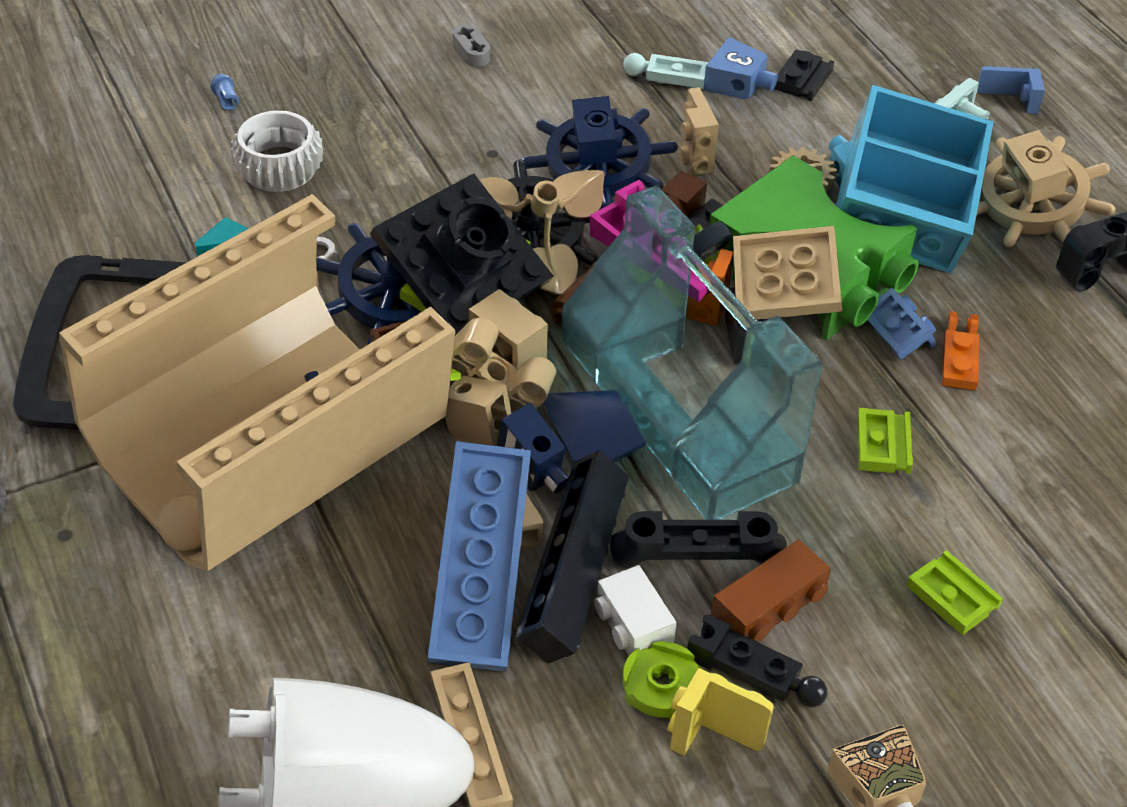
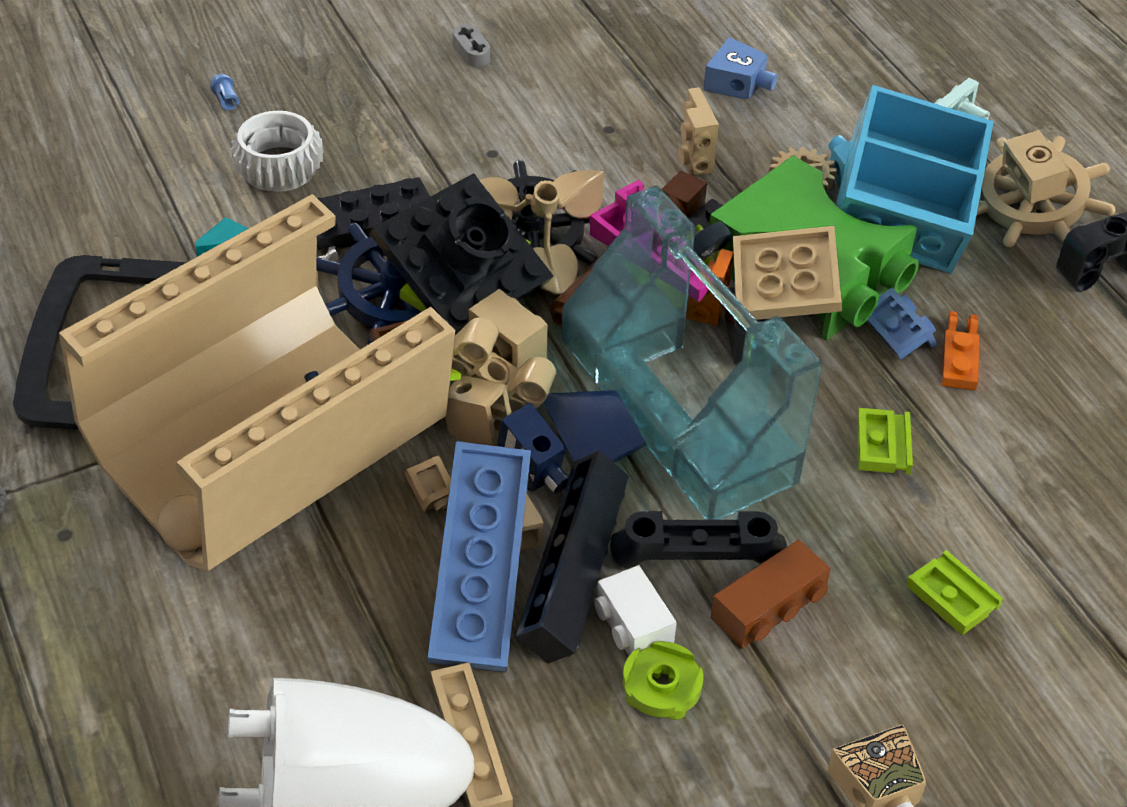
(369, 208): none -> black plate
(430, 483): none -> tan bracket
(598, 138): dark blue piece -> none
(667, 69): light aqua plate -> none
(721, 708): light yellow bracket -> none
(754, 663): black plate -> none
(803, 74): black plate -> none
(1014, 81): medium blue bracket -> none

